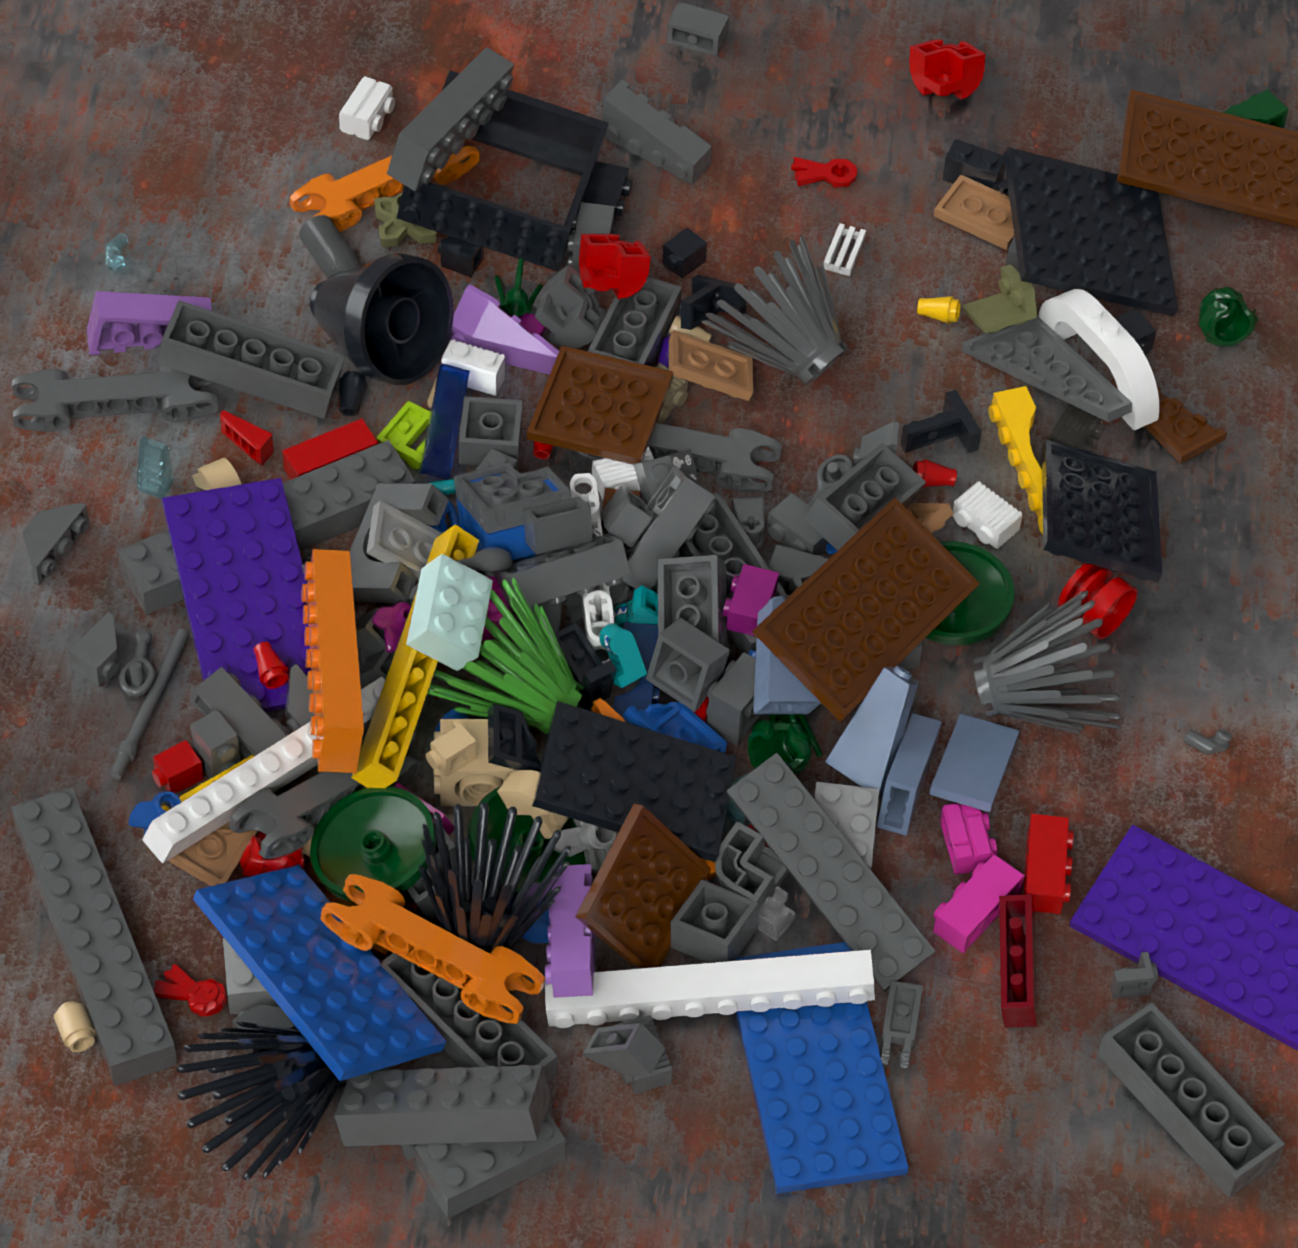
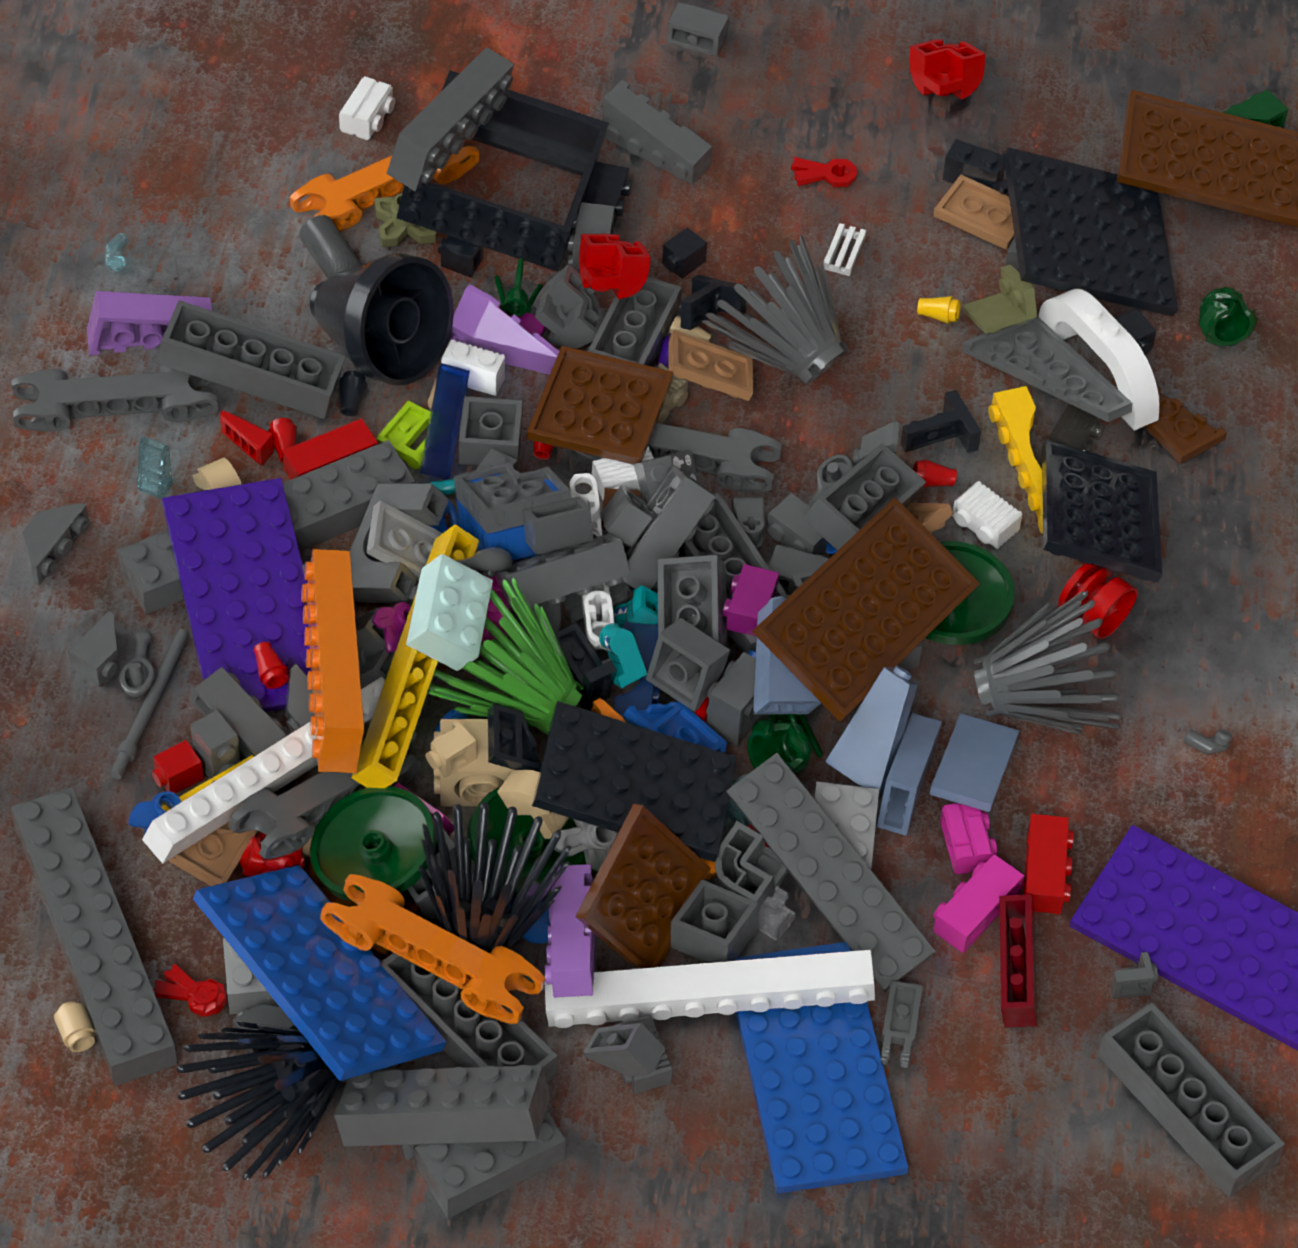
(283, 434): none -> red cone

